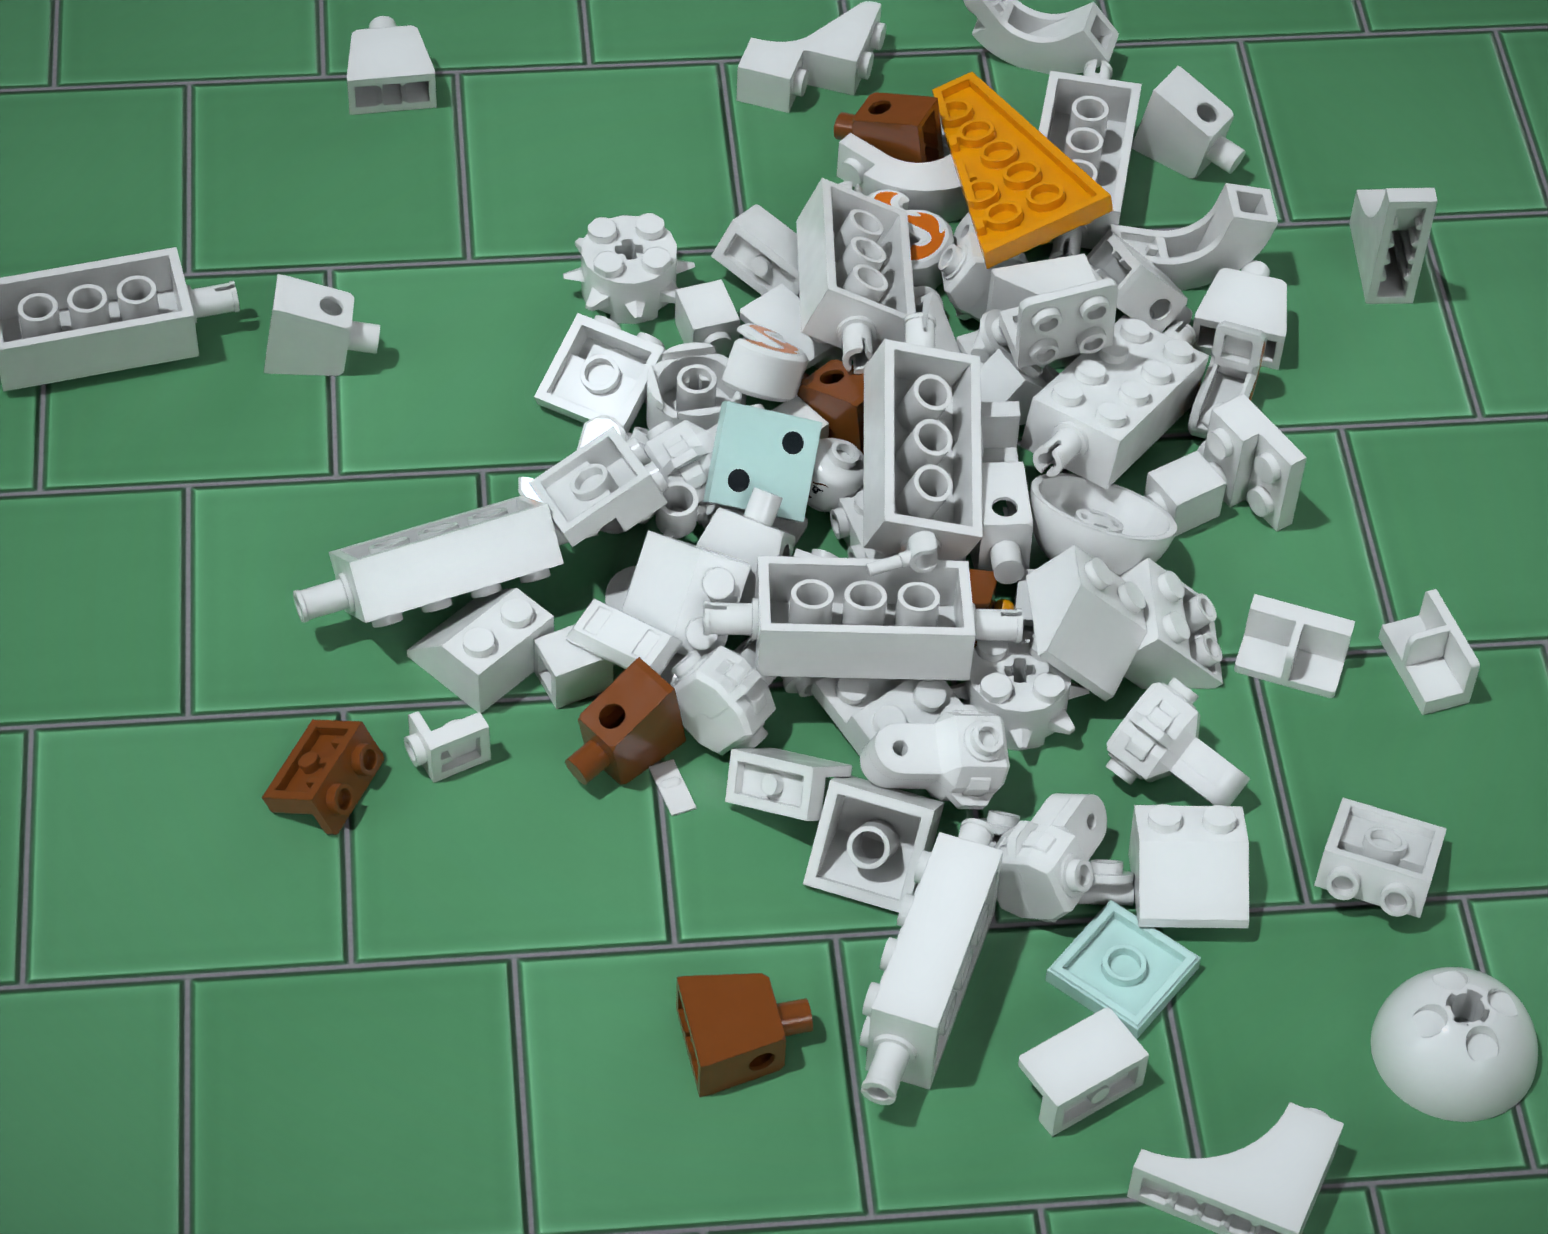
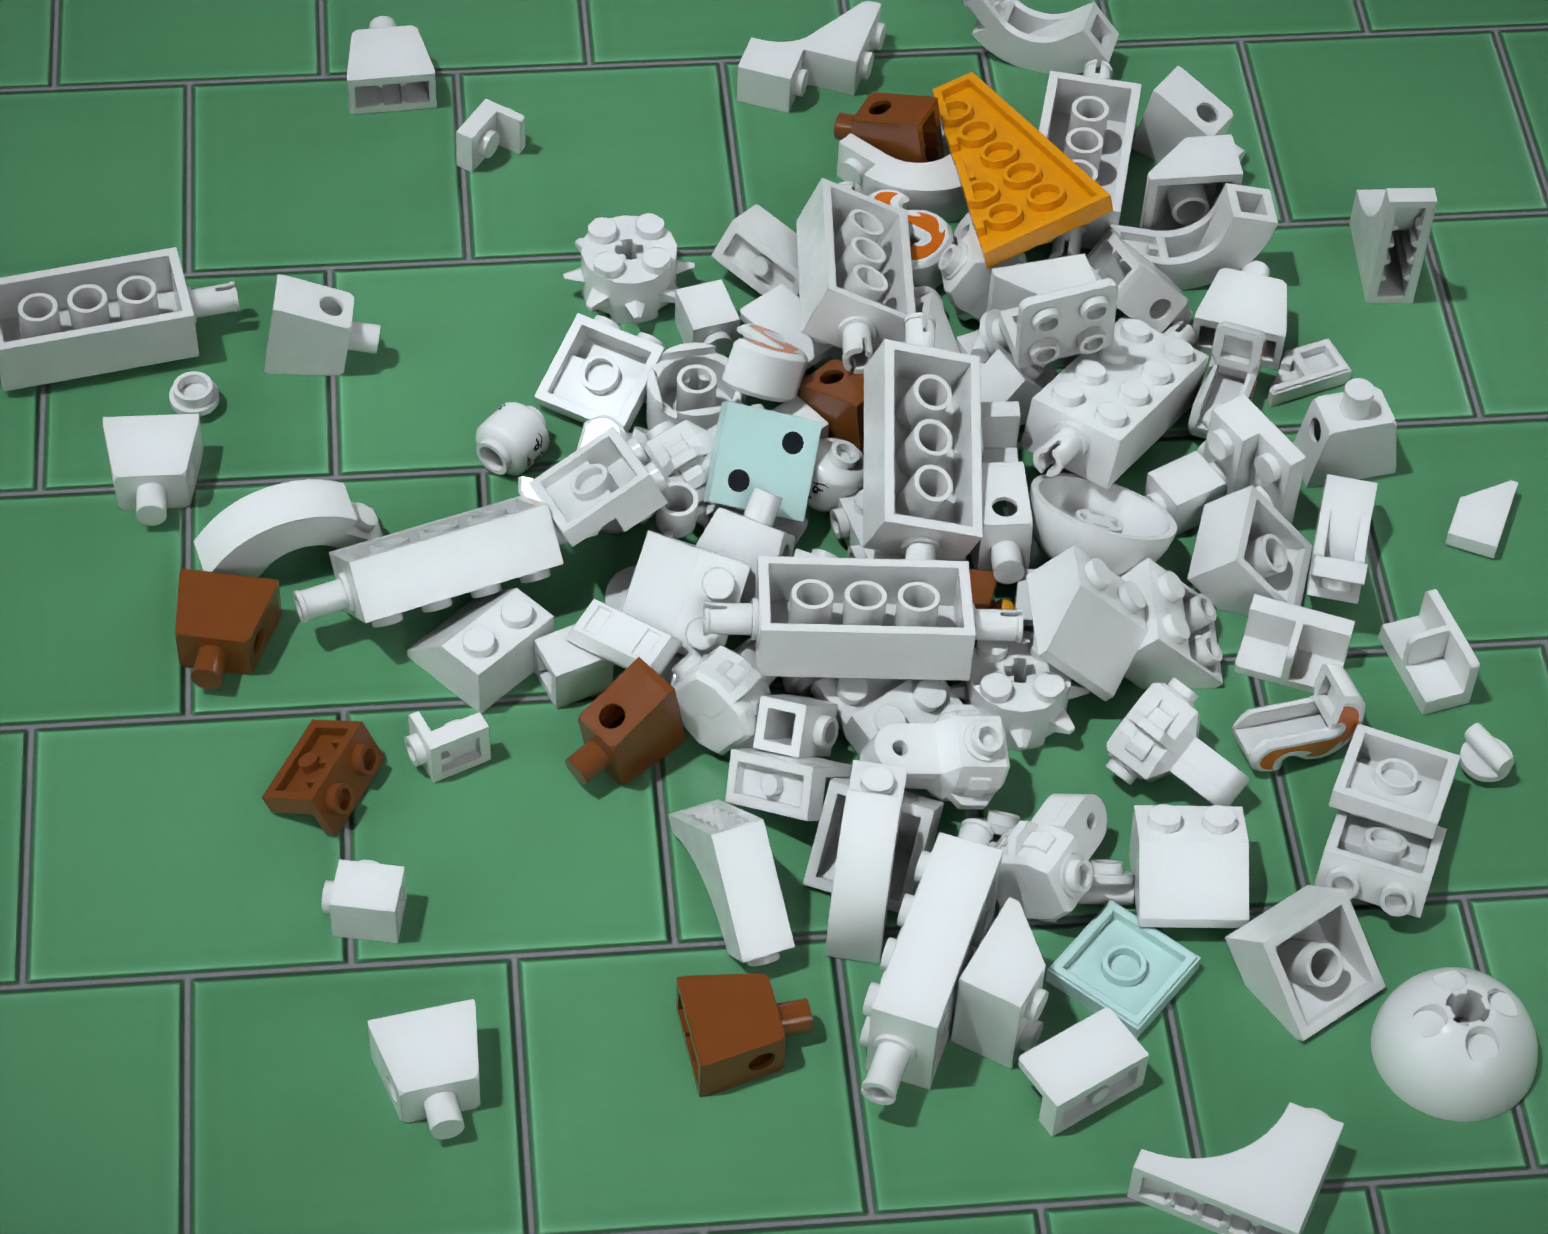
(154, 462): none -> white torso
(194, 394): none -> white plate
(224, 623): none -> dark orange torso
(280, 520): none -> white arch
(366, 900): none -> white brick
(429, 1064): none -> white torso
(485, 130): none -> white bracket
(512, 439): none -> white head
(672, 787): white piece -> none
(739, 876): none -> white arch
(796, 726): none -> white brick
(865, 861): none -> white arch
(920, 556): white hand -> none
(1002, 991): none -> white slope
(1189, 181): none -> white slope
(1248, 551): none -> white slope
(1302, 726): none -> white animal
(1307, 959): none -> white slope
(1308, 371): none -> white tile
(1341, 539): none -> white arch
(1348, 435): none -> white torso
(1394, 781): none -> white plate
(1481, 519): none -> white tile
(1484, 755): none -> white plate

